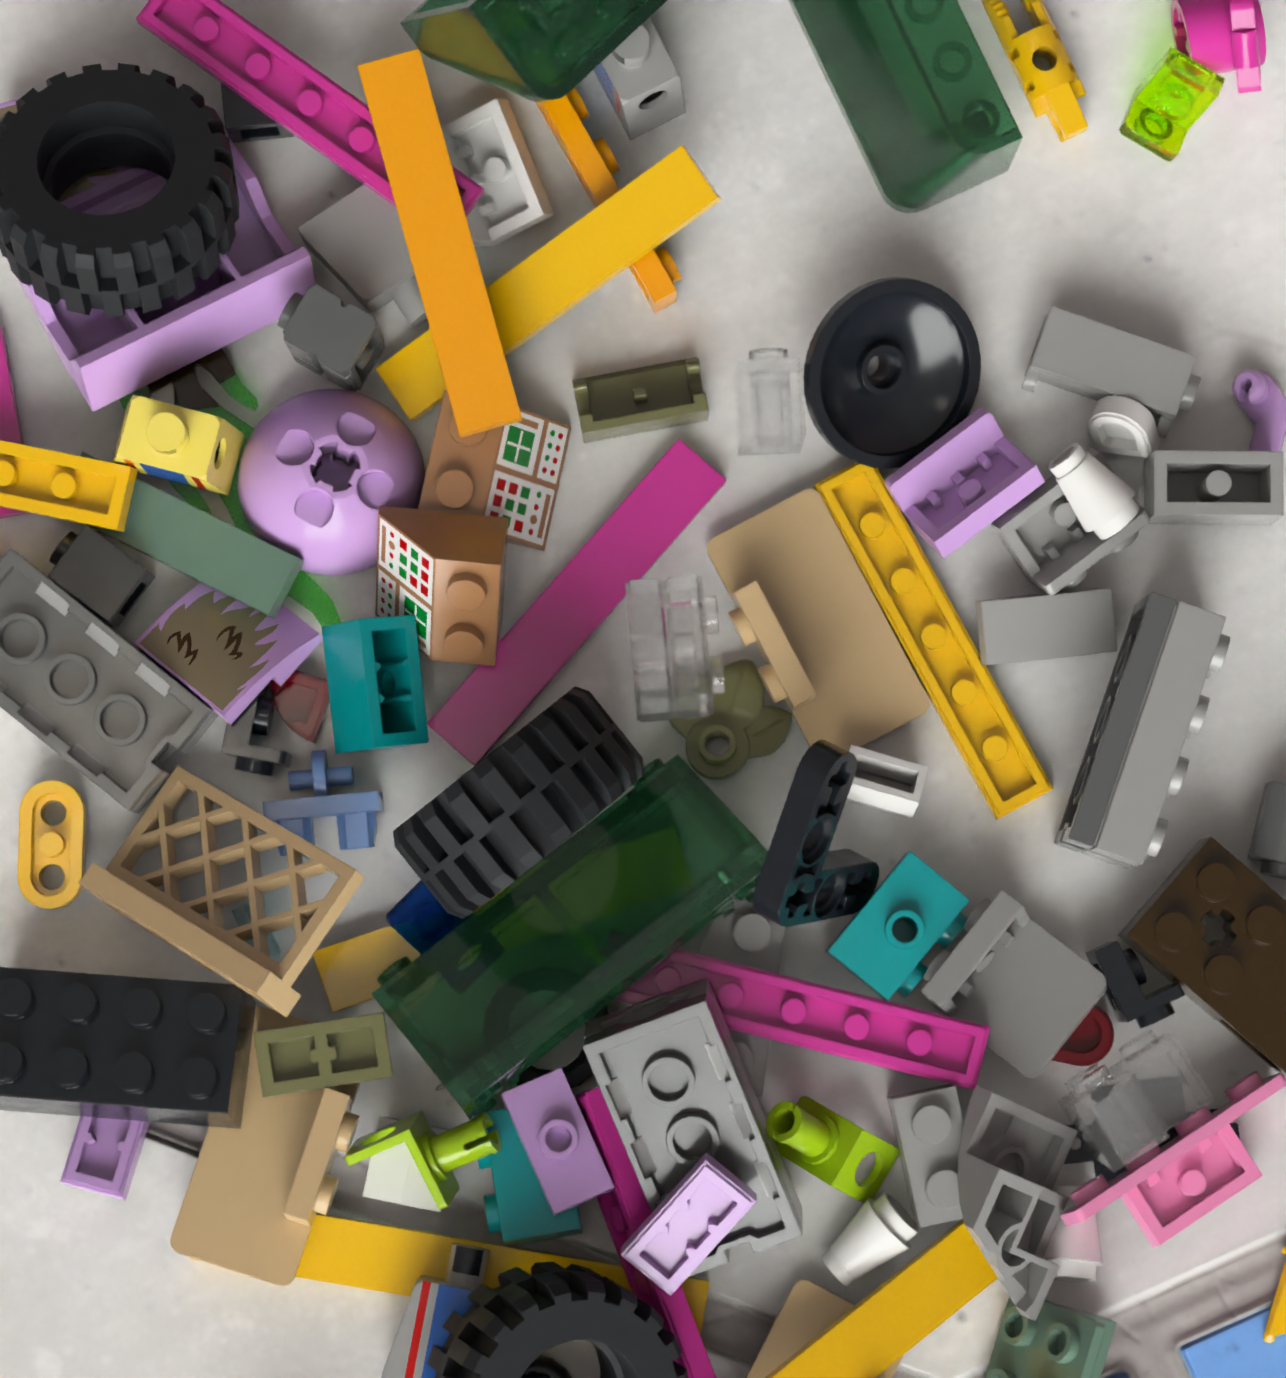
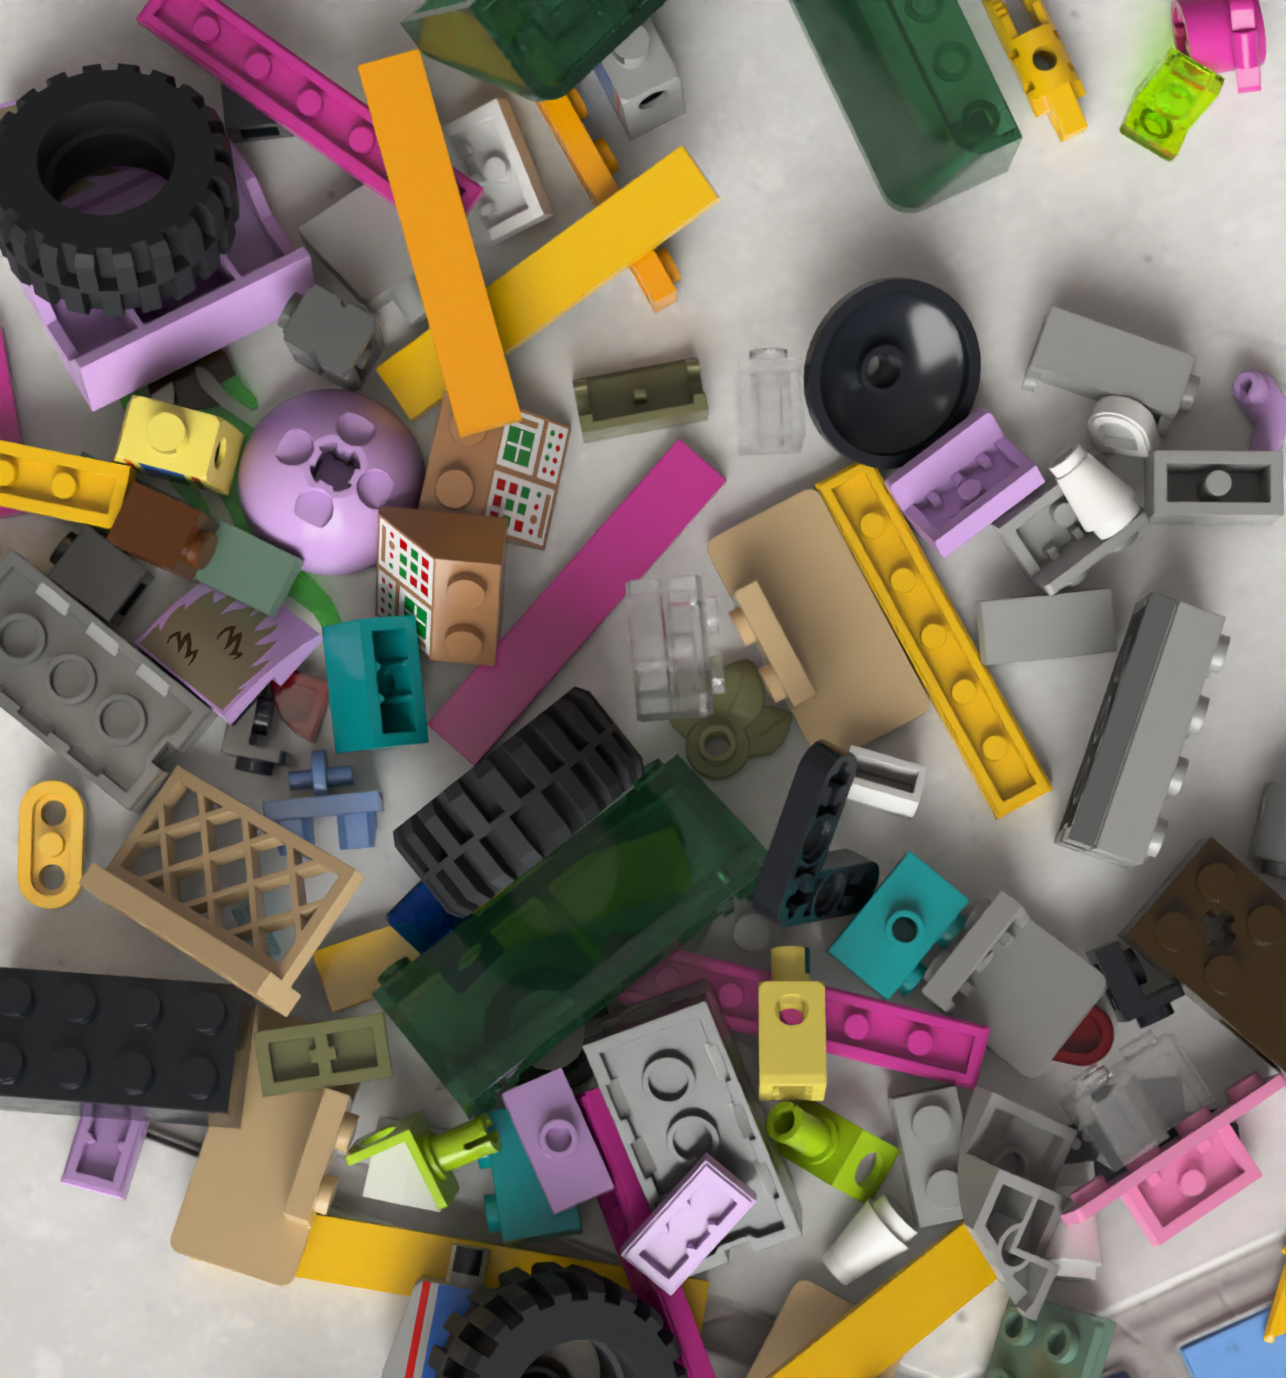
(164, 532): none -> reddish brown brick
(791, 1055): none -> light yellow torso

